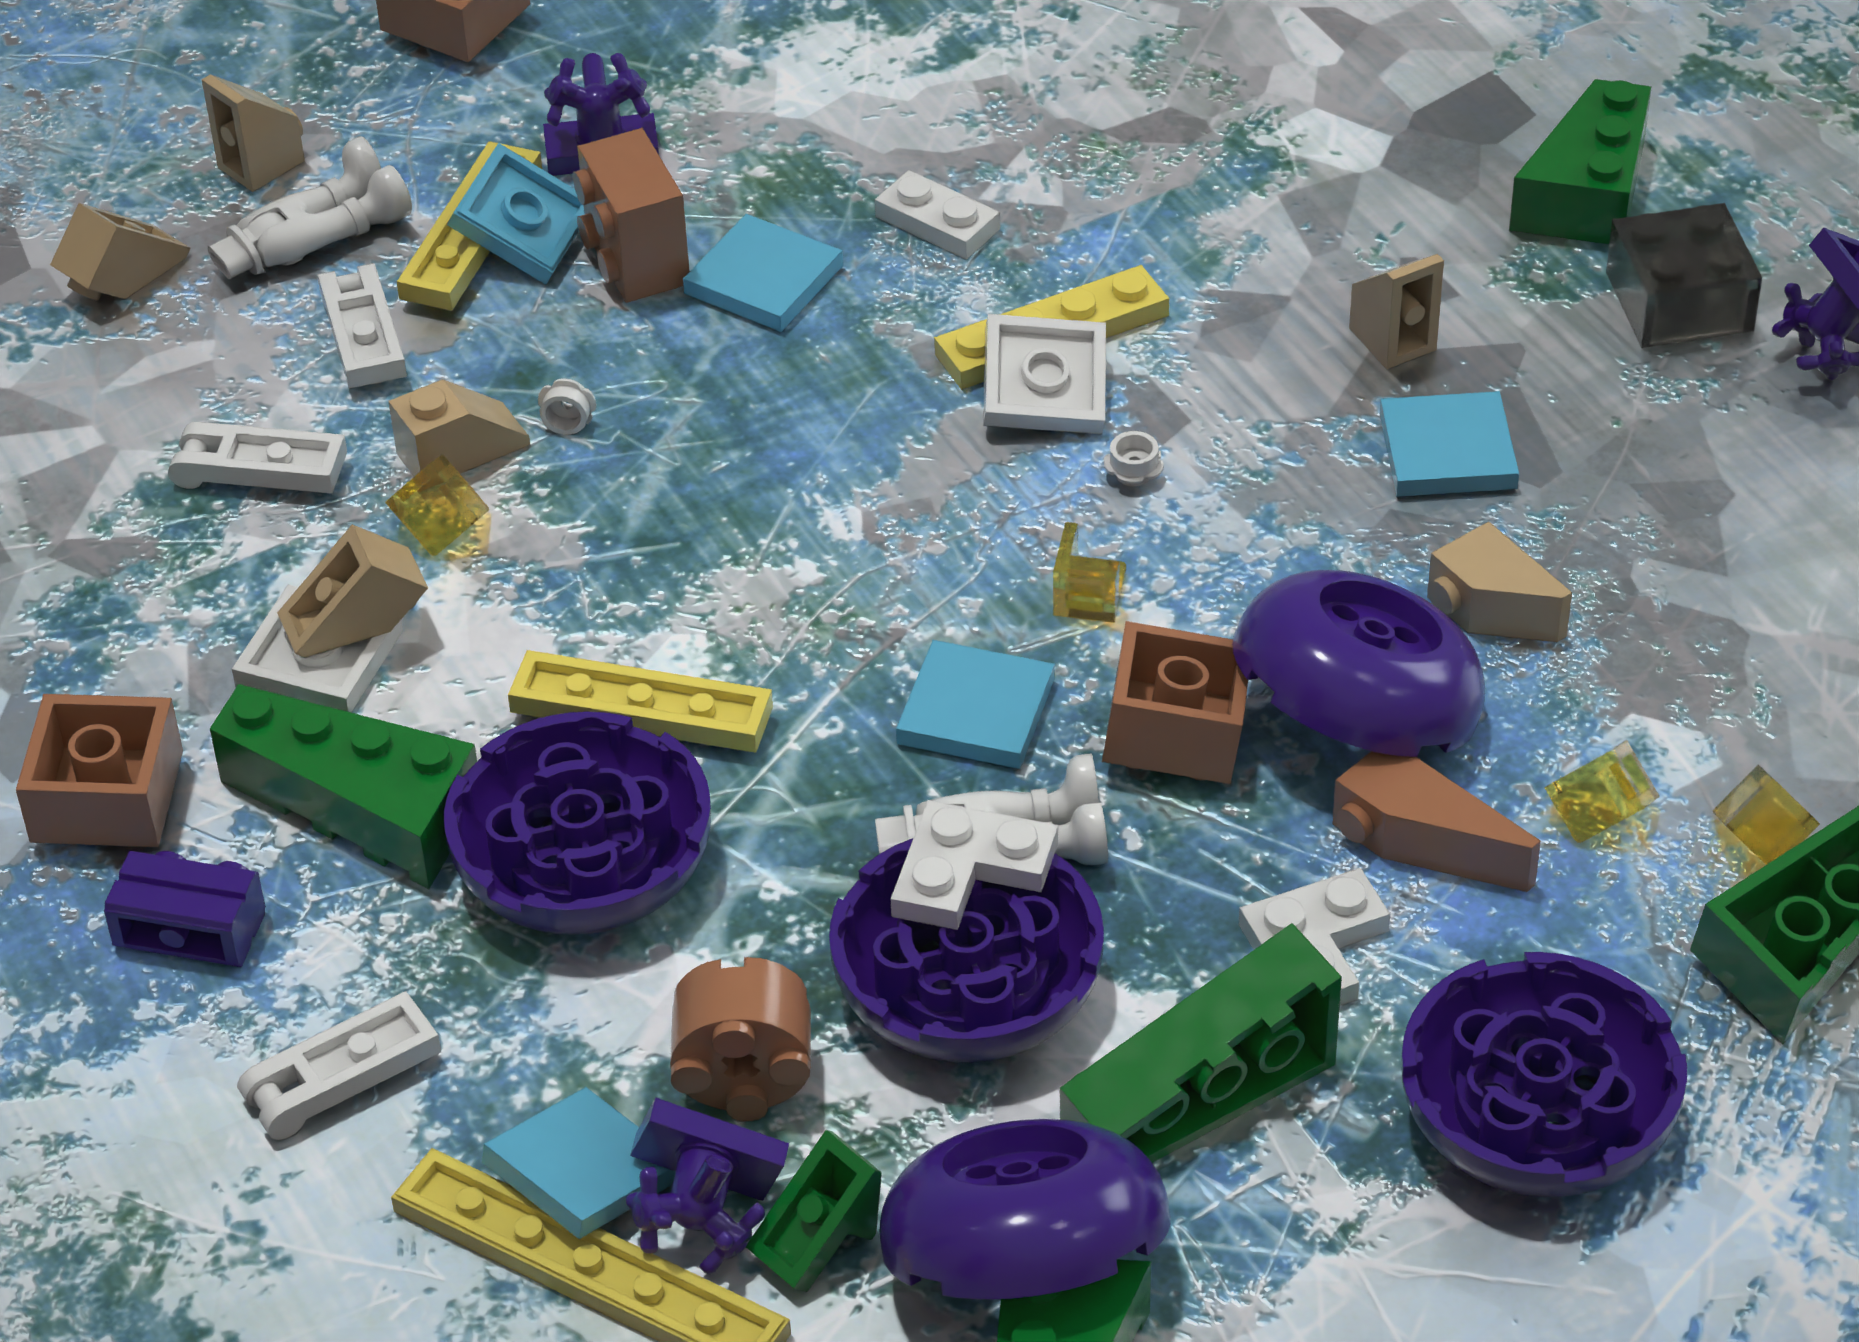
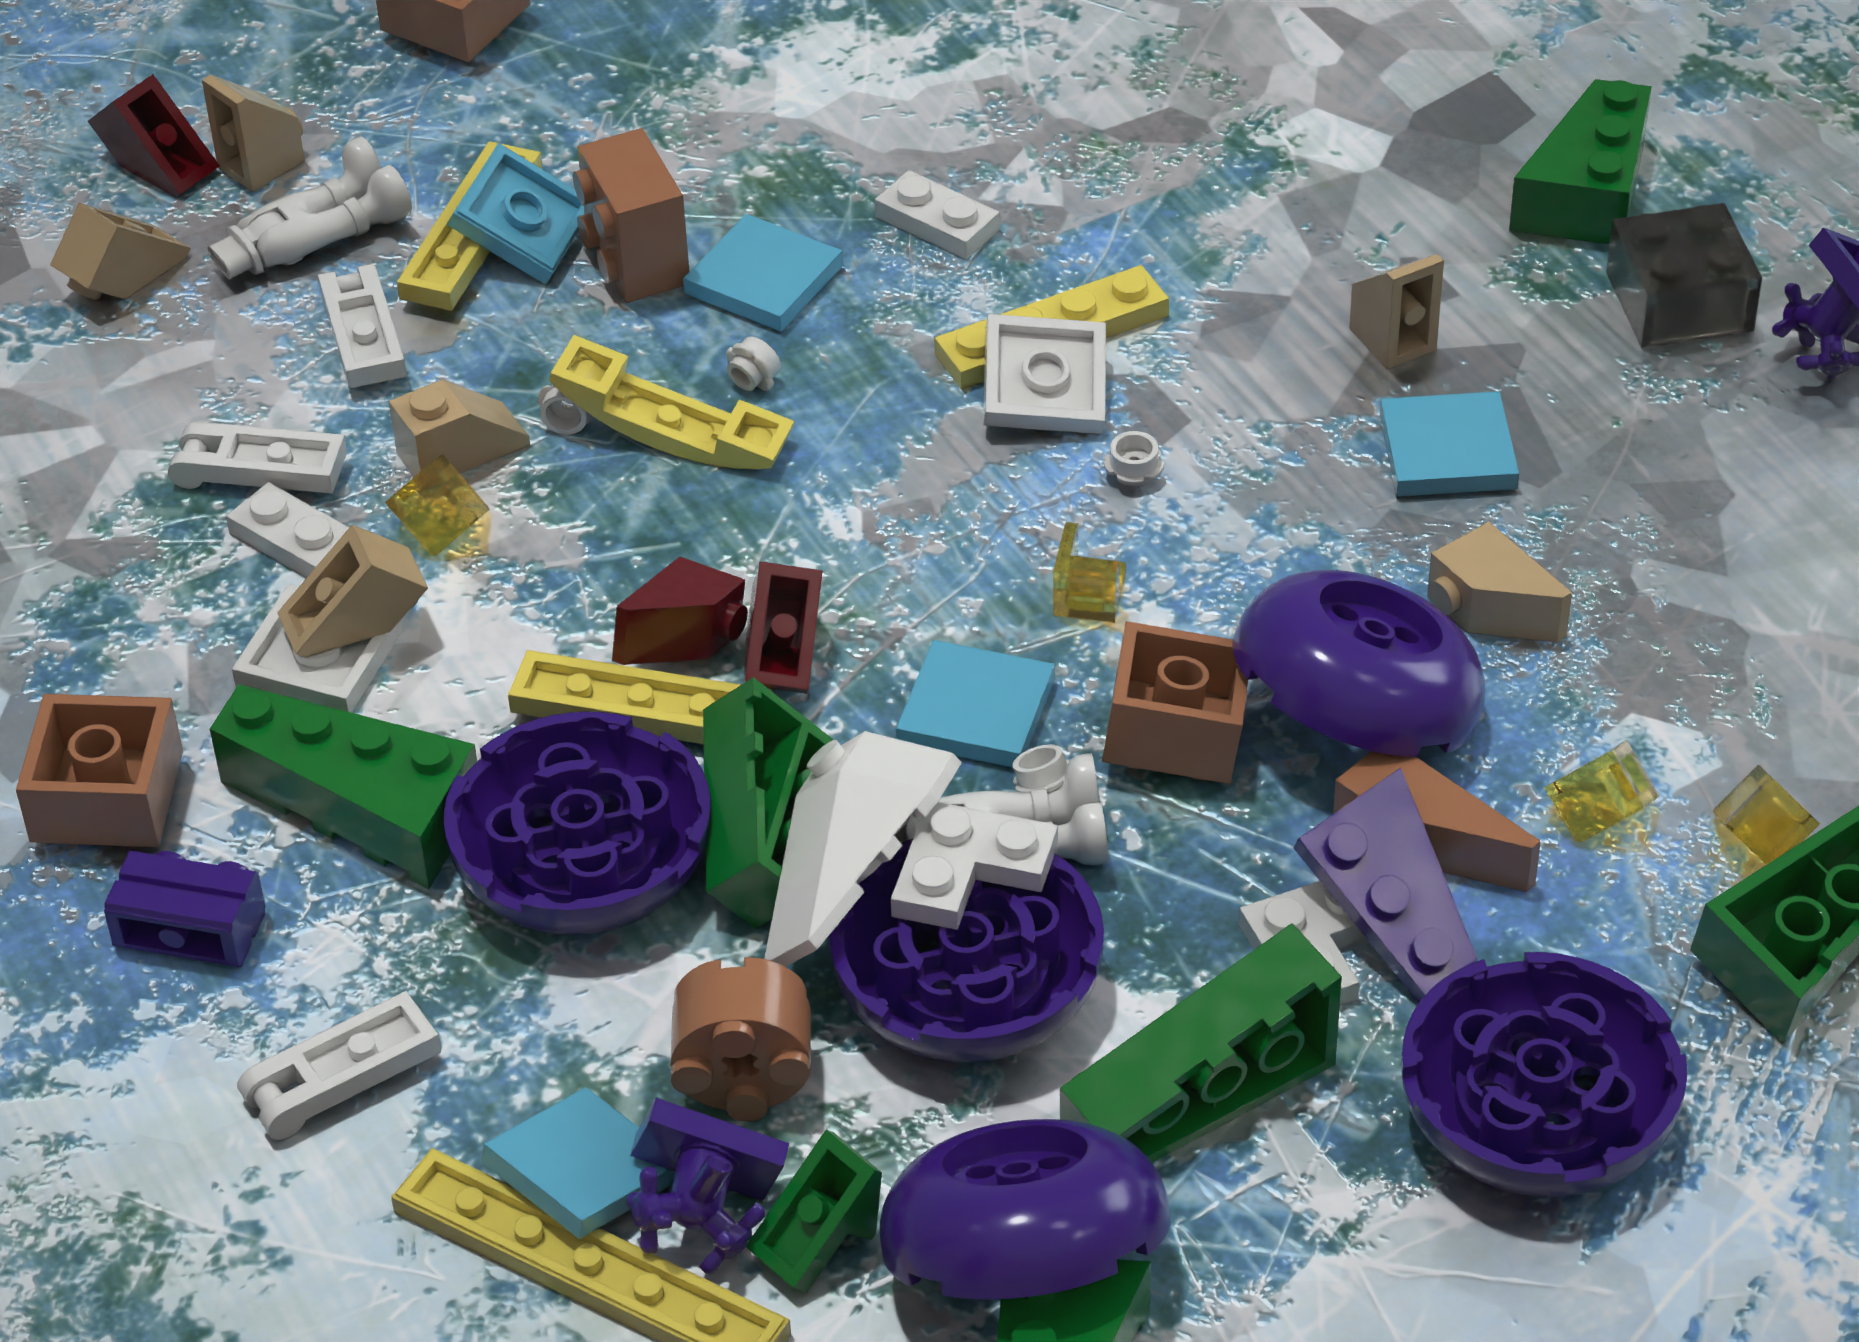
(153, 138): none -> dark red slope
(285, 528): none -> white plate
(595, 109): dark purple piece -> none
(663, 418): none -> light yellow slope
(680, 615): none -> dark red slope
(752, 364): none -> white plate
(753, 772): none -> green wedge
(782, 626): none -> dark red slope
(846, 830): none -> white wedge
(1040, 768): none -> white plate
(1391, 883): none -> wing

